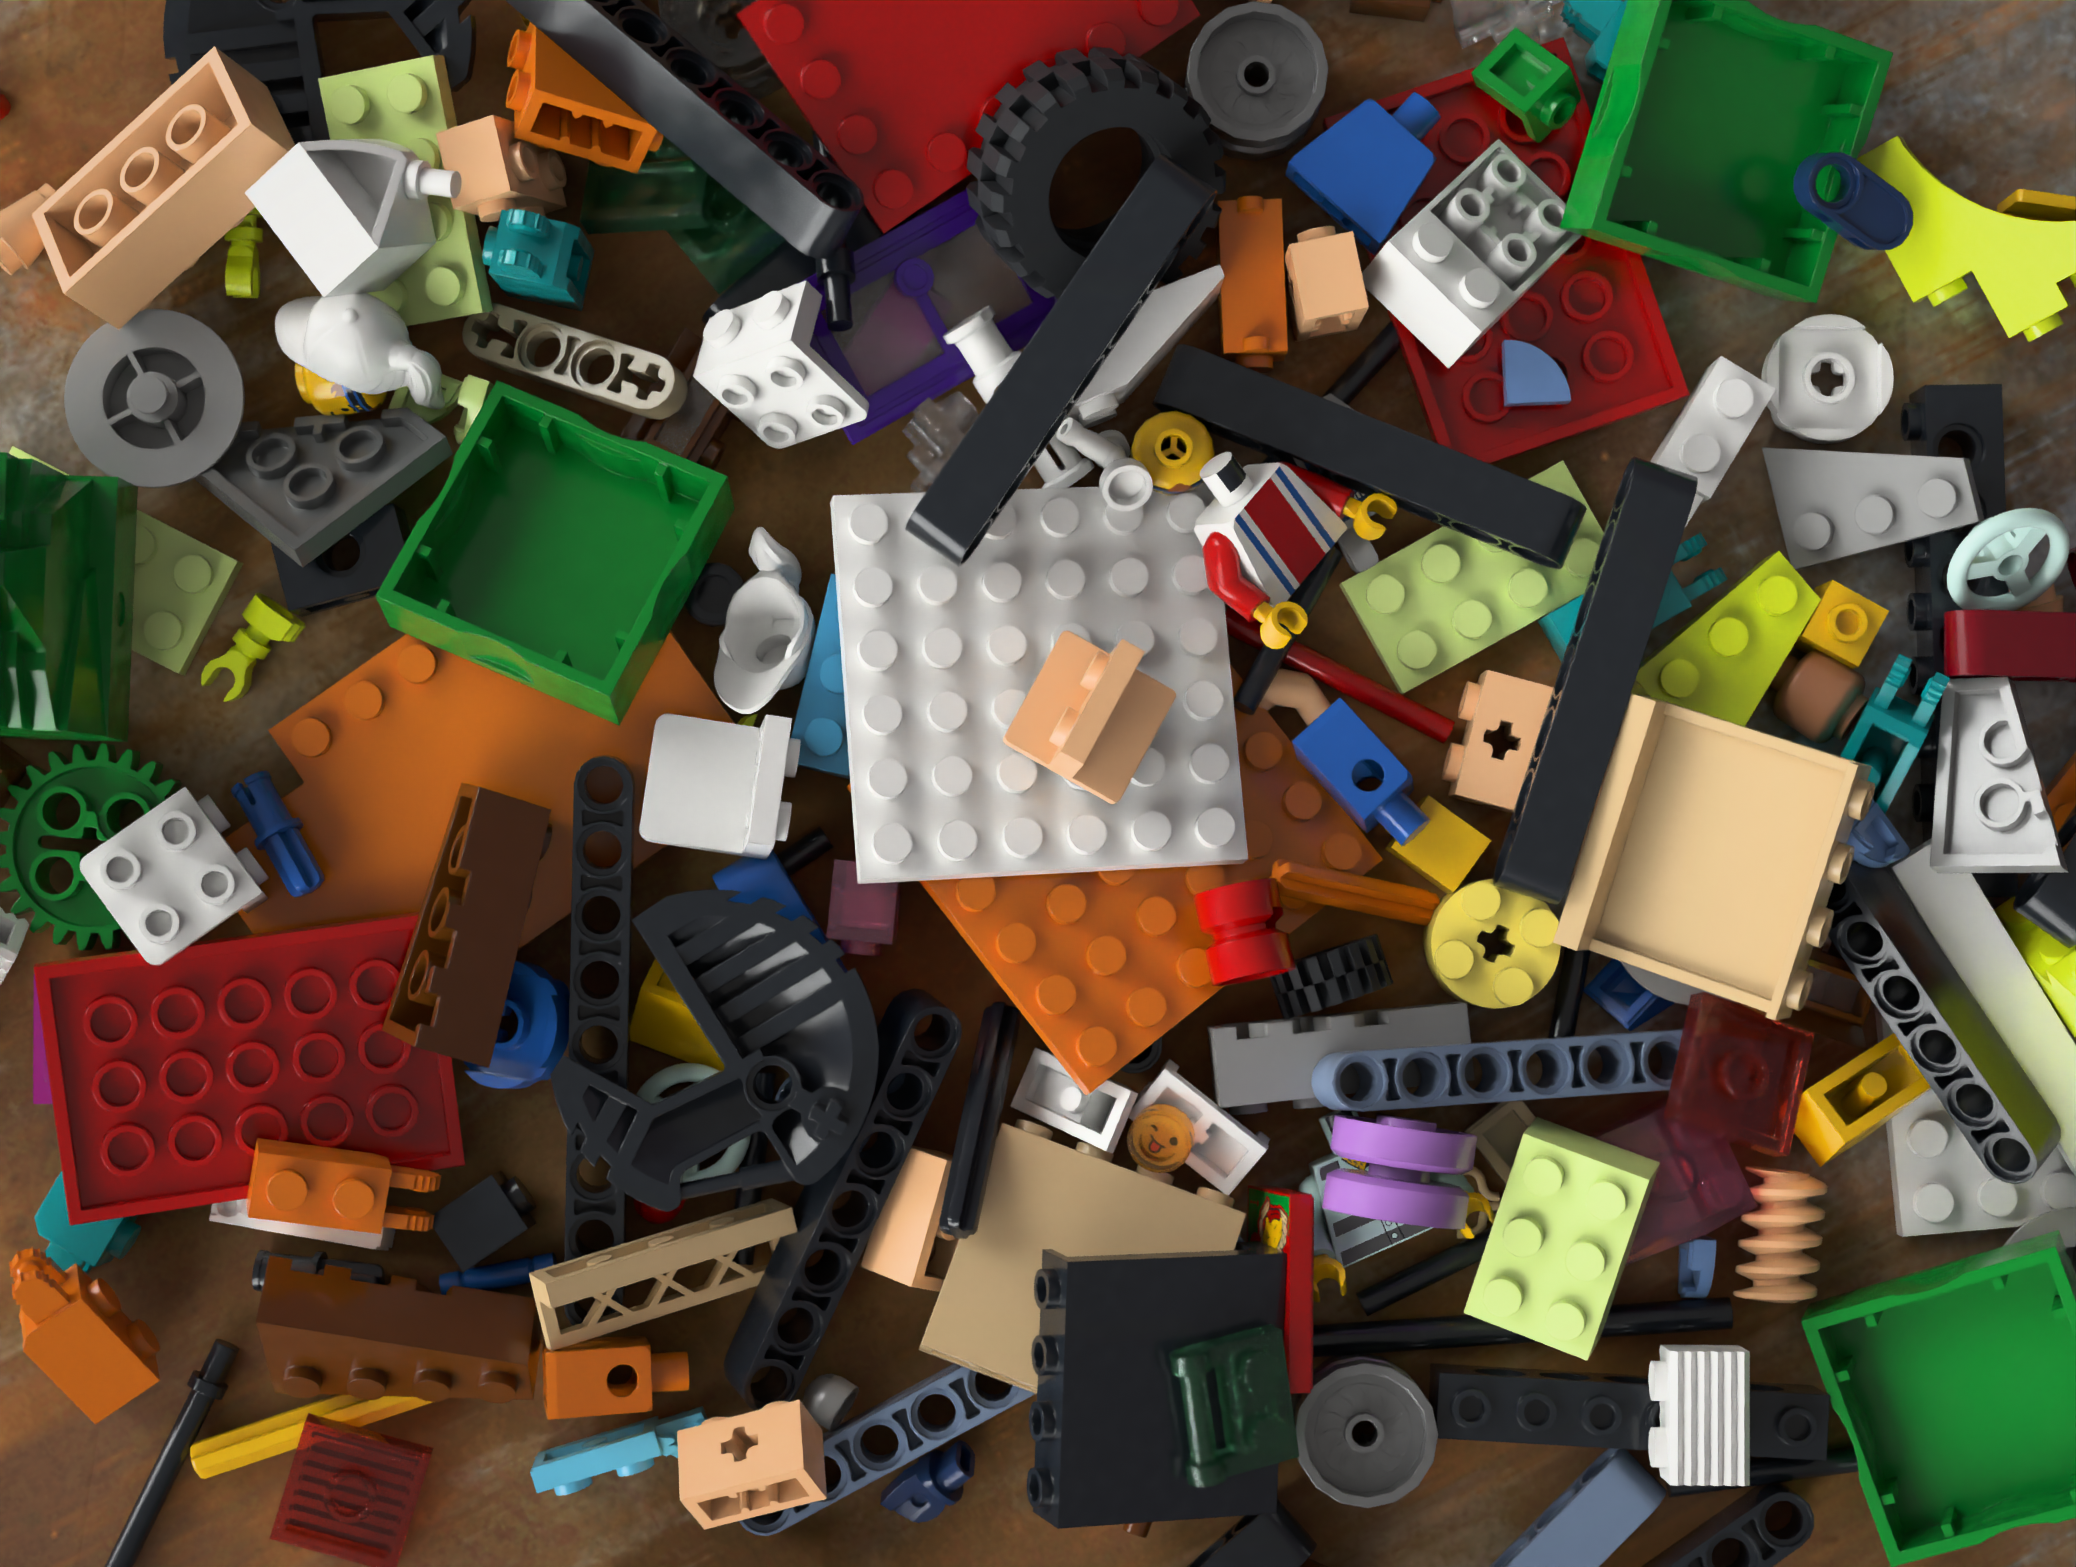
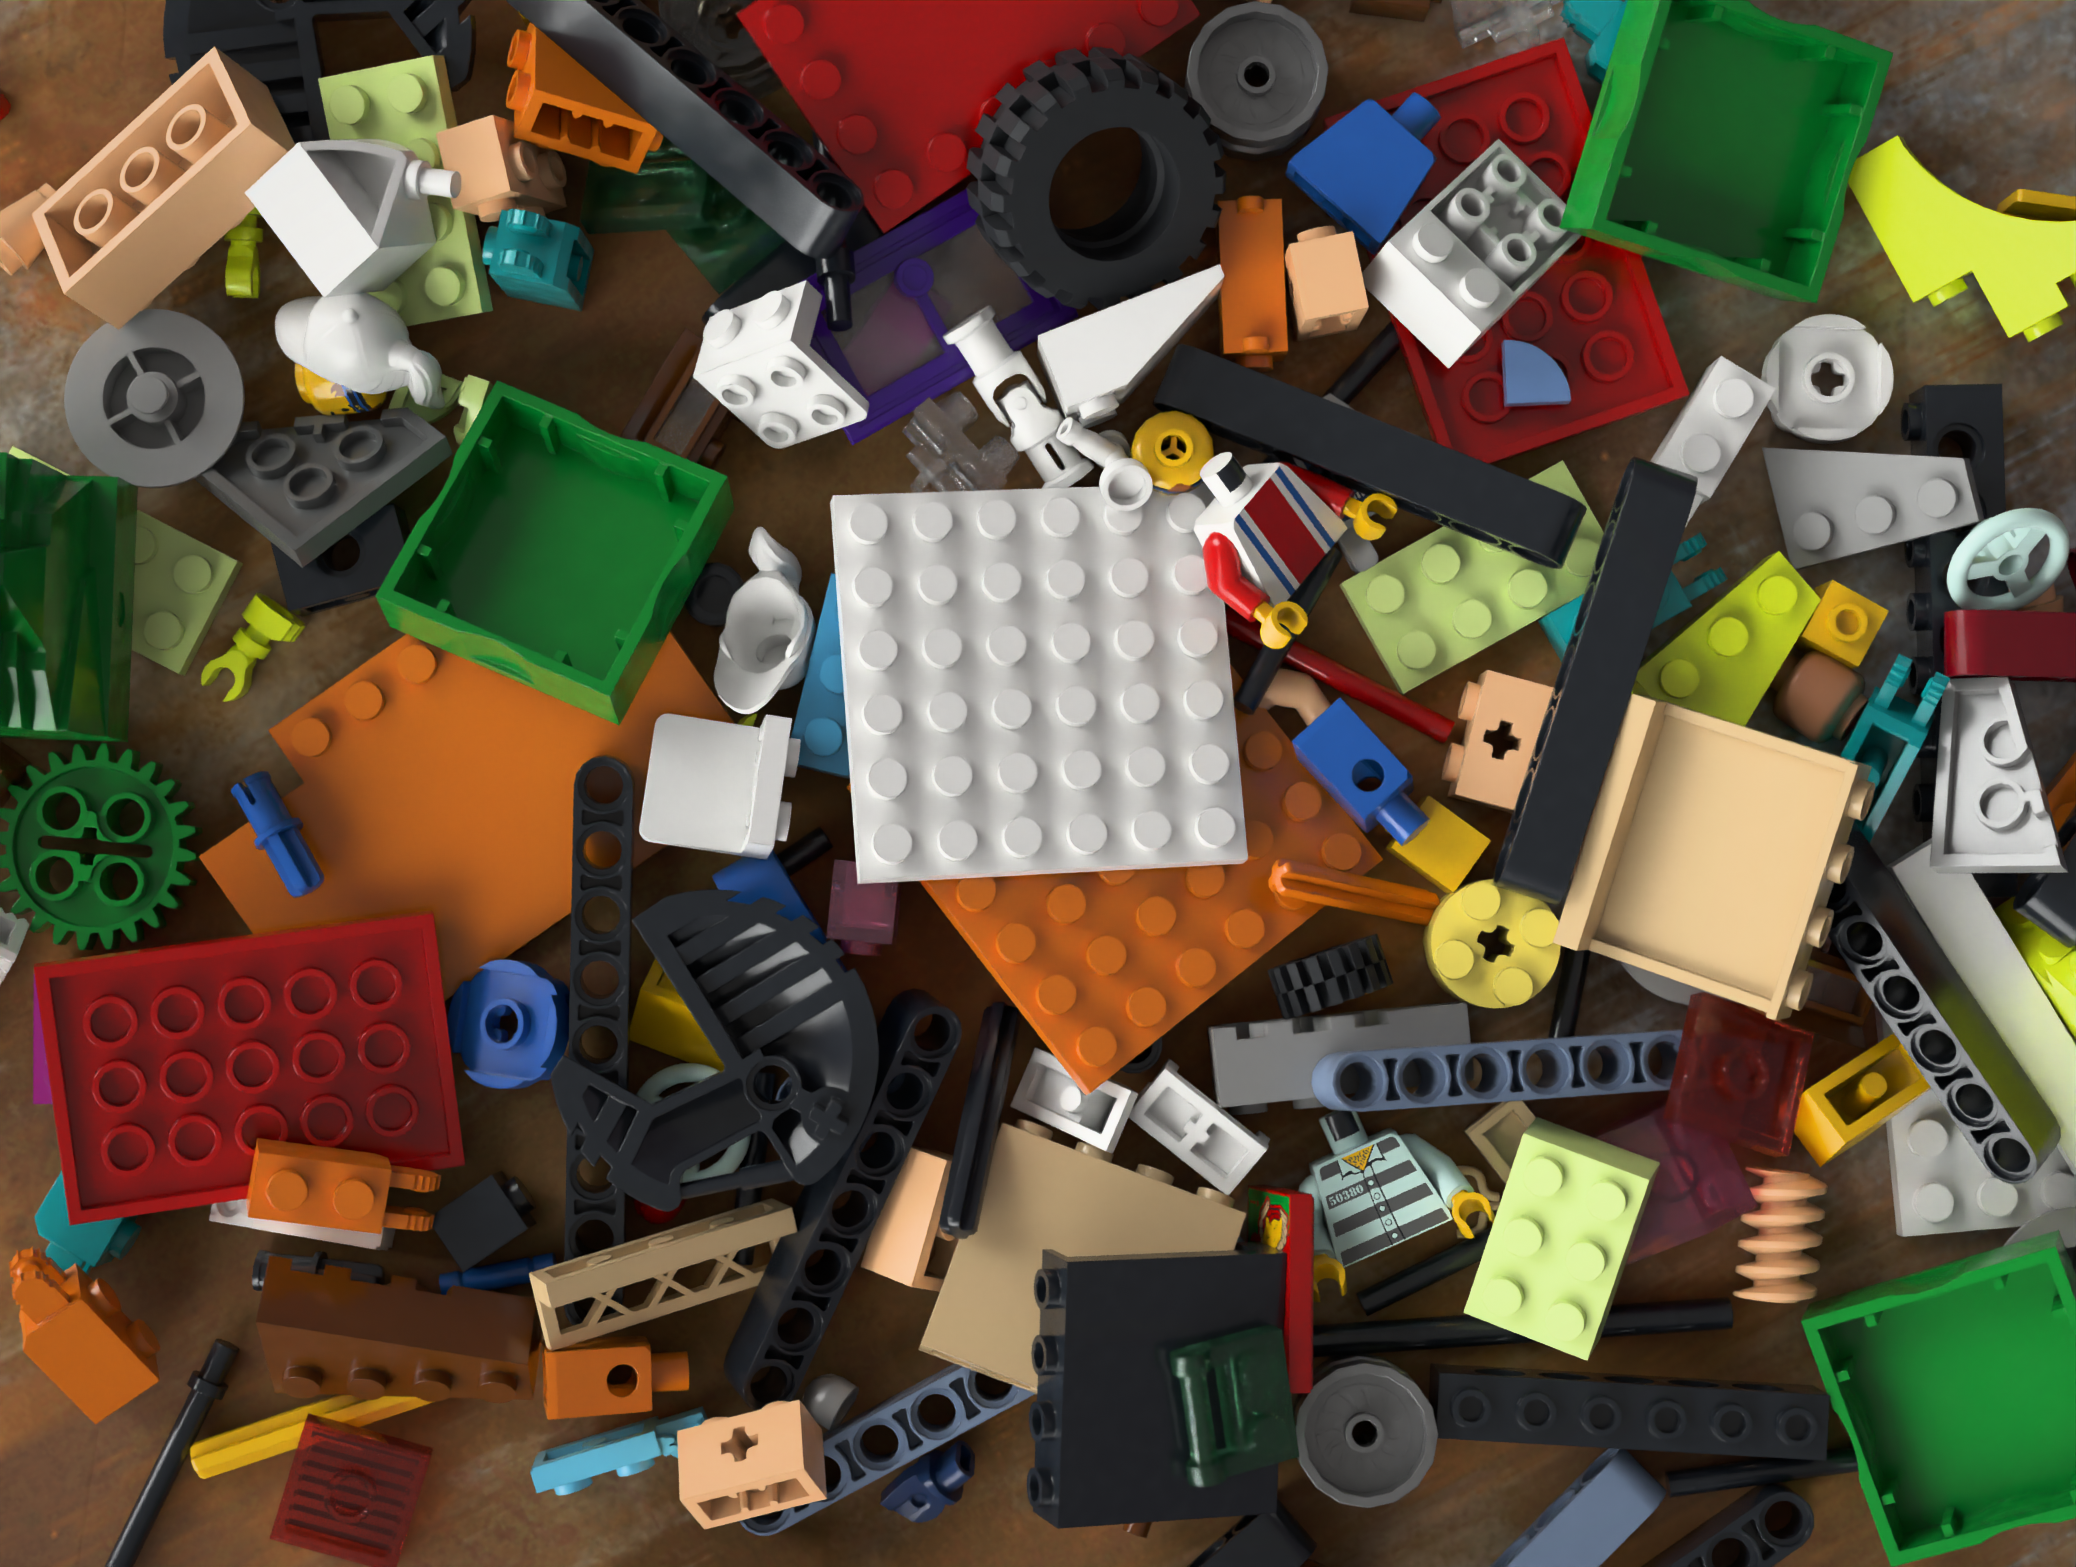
(173, 876): white bracket -> none
(470, 927): reddish brown wedge -> none
(575, 357): dark tan beam -> none
(1061, 359): black beam -> none
(1091, 715): light nougat bracket -> none
(1160, 1138): clear orange tile -> none
(1244, 932): red wheel -> none
(1400, 1166): medium lavender wheel -> none
(1529, 84): green bracket -> none
(1624, 997): blue slope -> none
(1696, 1267): medium blue tile -> none
(1701, 1415): white brick -> none
(1864, 211): dark blue piece -> none
(1876, 840): medium blue tile -> none

